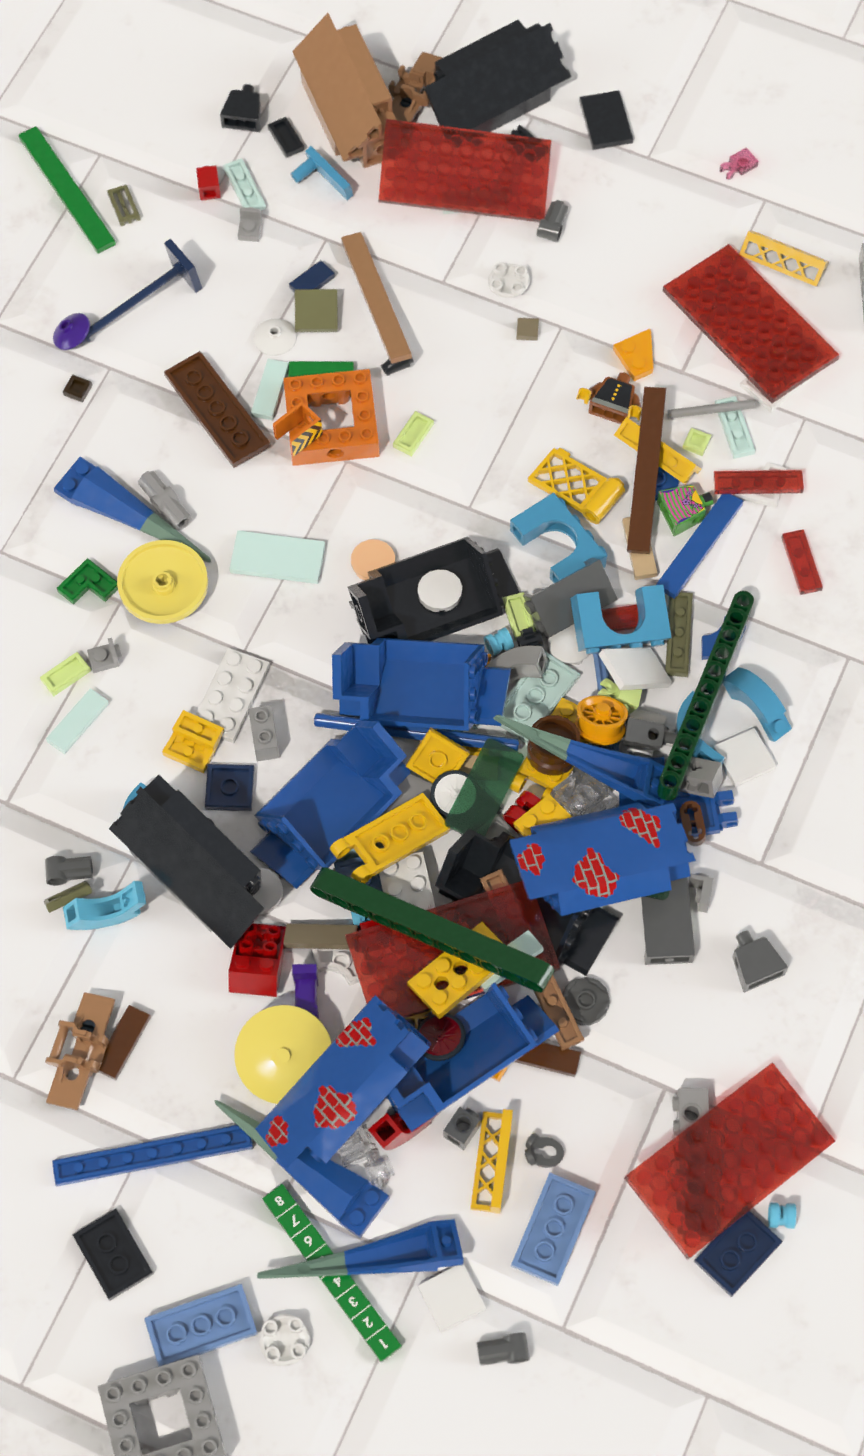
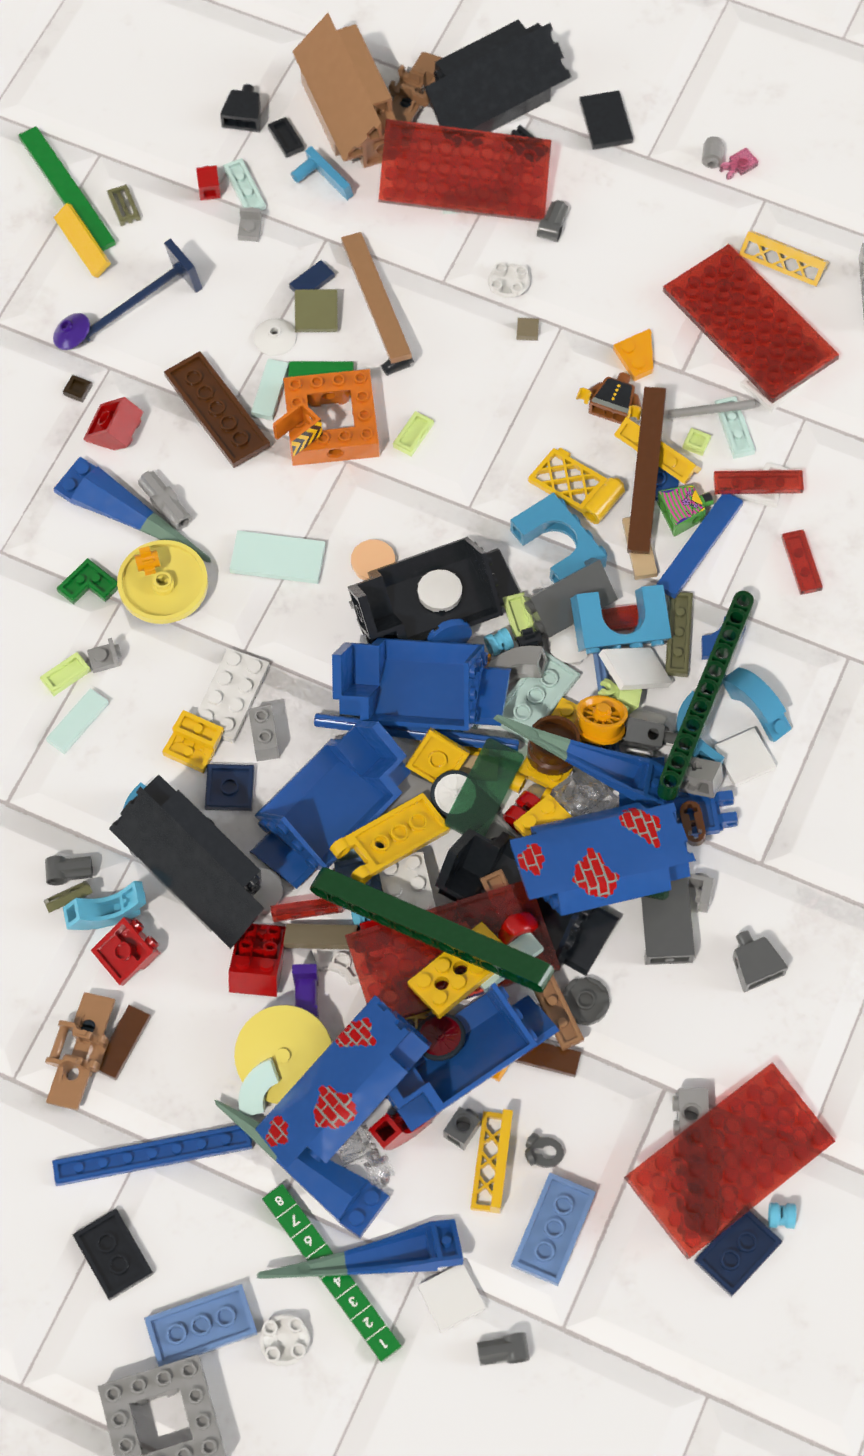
(82, 240): none -> yellow tile
(114, 424): none -> slope
(126, 950): none -> red plate
(147, 560): none -> light orange gear
(255, 1086): none -> light aqua tile
(303, 910): none -> clear red tile
(451, 631): none -> blue tile
(516, 925): none -> red hair
(712, 152): none -> light grey brick

